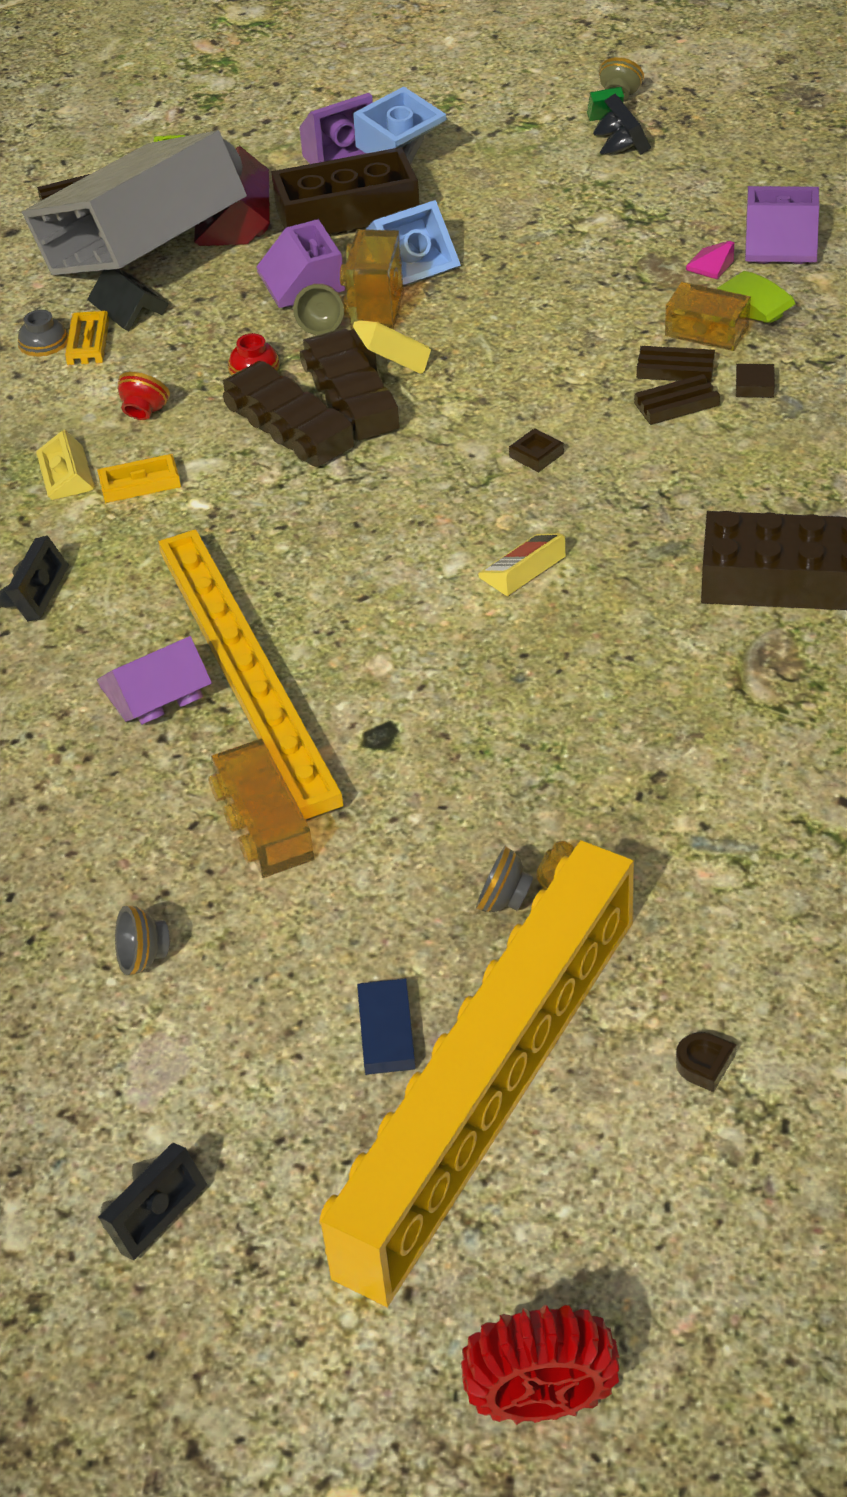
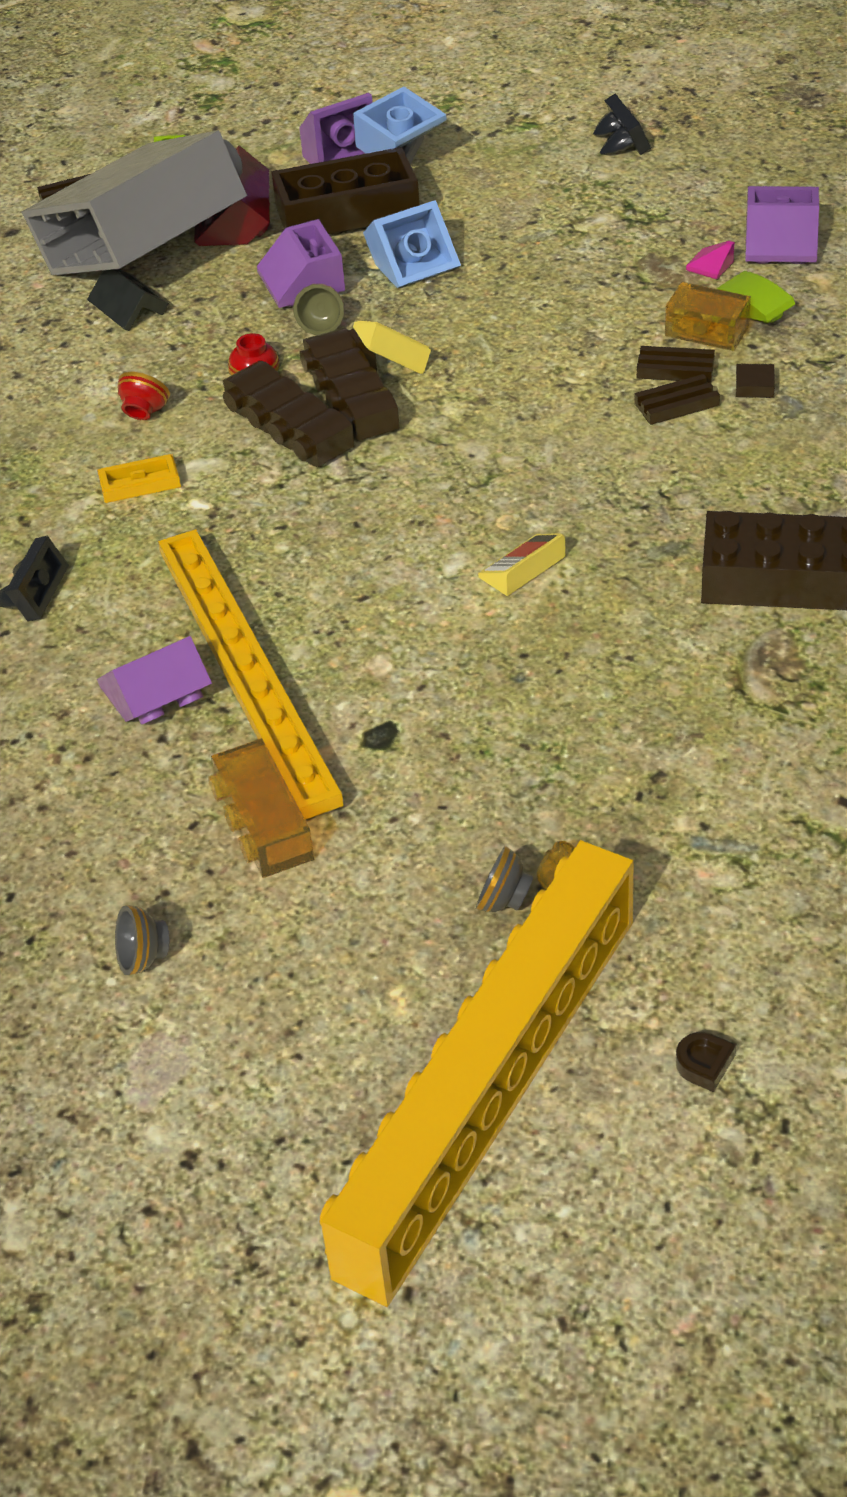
(41, 334): dark grey piece -> none
(64, 467): light yellow slope -> none
(87, 350): yellow tile -> none
(152, 1201): black tile -> none
(373, 277): clear yellow brick -> none
(386, 1026): dark blue tile -> none
(536, 450): dark brown tile -> none
(540, 1364): red gear -> none
(597, 107): green tile -> none
(621, 73): olive piece -> none

